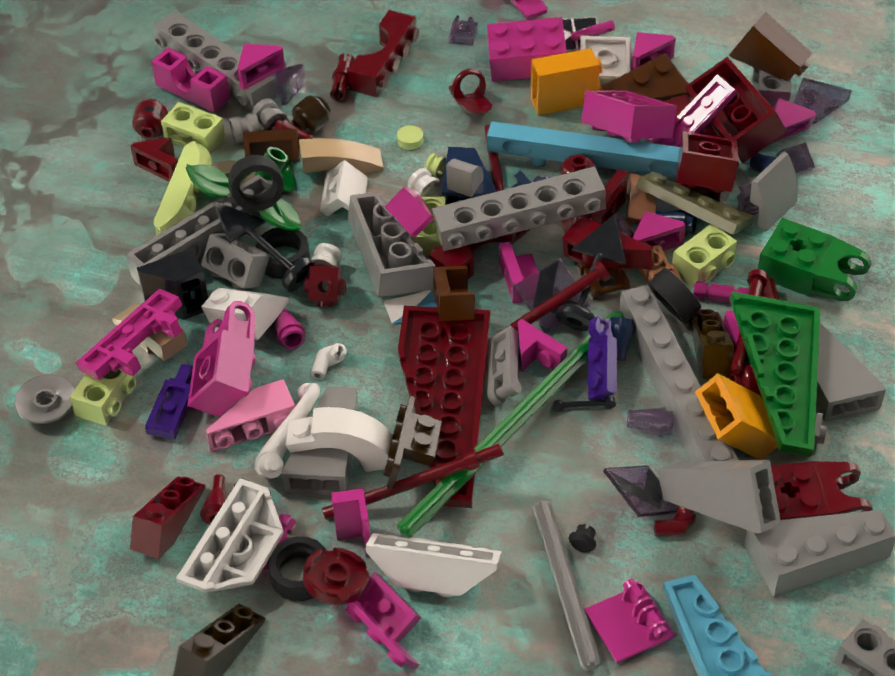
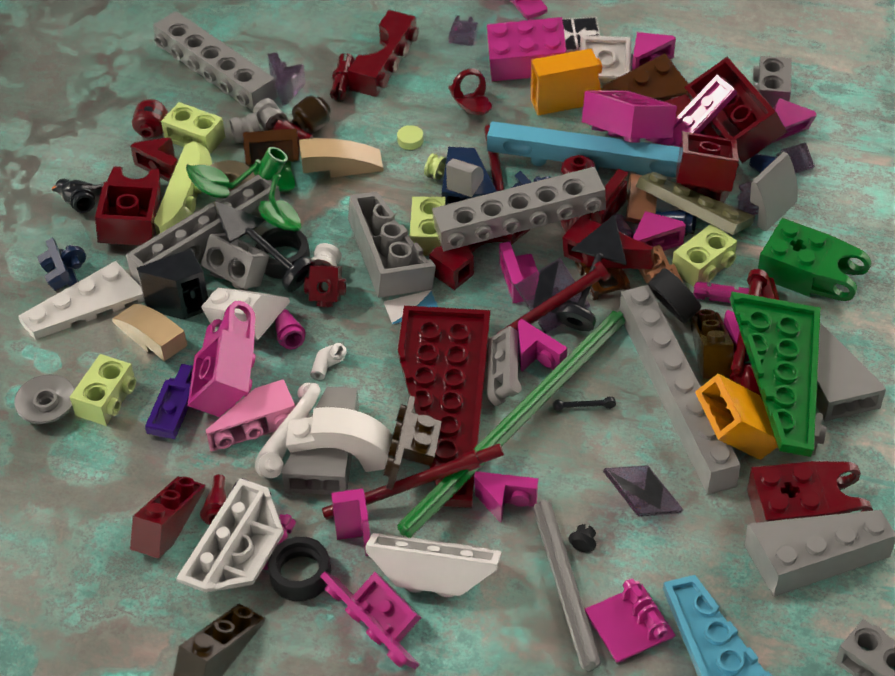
(63, 261): none -> dark blue hips
(78, 193): none -> black animal
(97, 293): none -> white wing
(116, 347): dark pink hinge -> none
(128, 208): none -> dark red brick
(206, 89): dark pink arch -> none
(258, 201): black tyre -> none
(259, 63): dark pink slope -> none
(335, 576): dark red tile -> none
(339, 185): white panel -> none
(410, 210): dark pink slope -> none
(424, 183): white wheel -> none
(452, 293): reddish brown panel -> none
(498, 489): none -> dark pink slope
(594, 30): dark pink piece -> none
(602, 360): dark purple hinge -> none
(622, 330): dark blue cone -> none
(652, 421): clear purple cone -> none
(678, 525): dark red arm -> none
(724, 490): light grey slope -> none
(772, 50): reddish brown slope -> none
(821, 97): clear purple wing -> none

